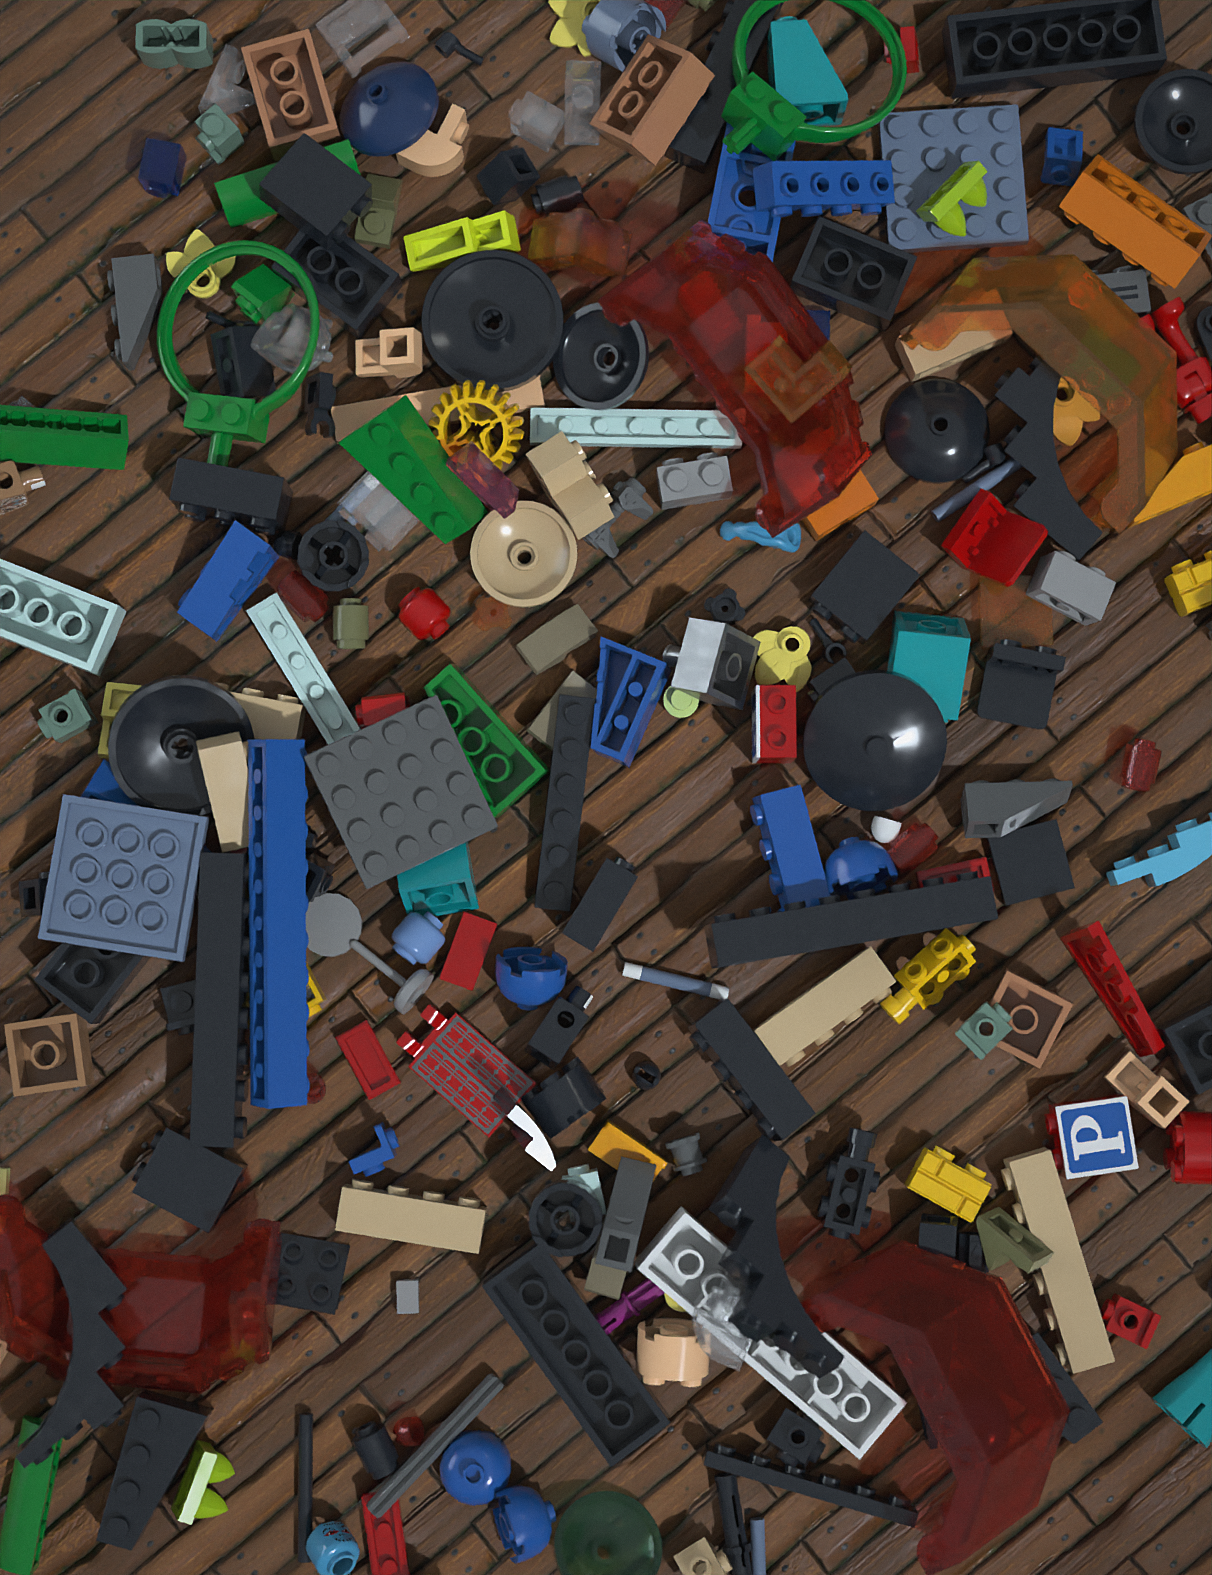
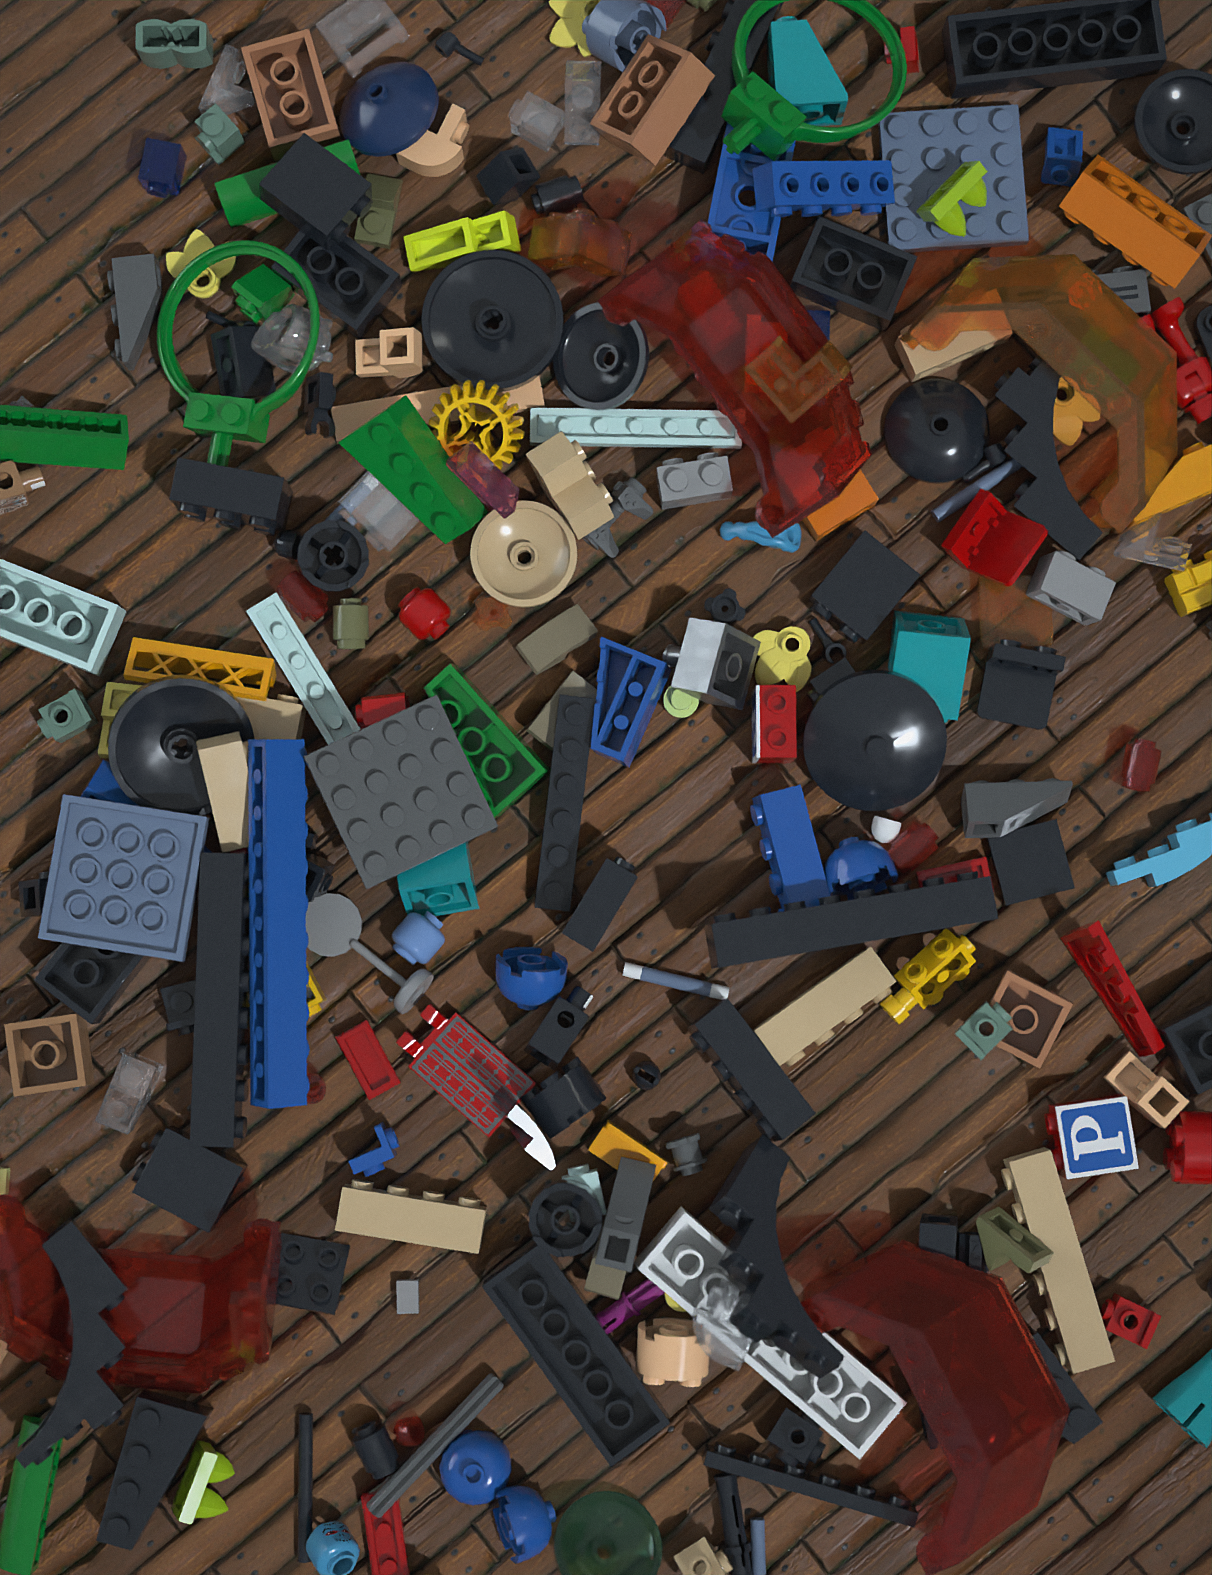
(128, 1092): none -> clear slope
(202, 663): none -> light orange fence
(227, 581): blue wedge -> none
(468, 951): red tile -> none
(850, 1192): black brick -> none
(948, 1184): yellow brick -> none
(1144, 546): none -> clear slope

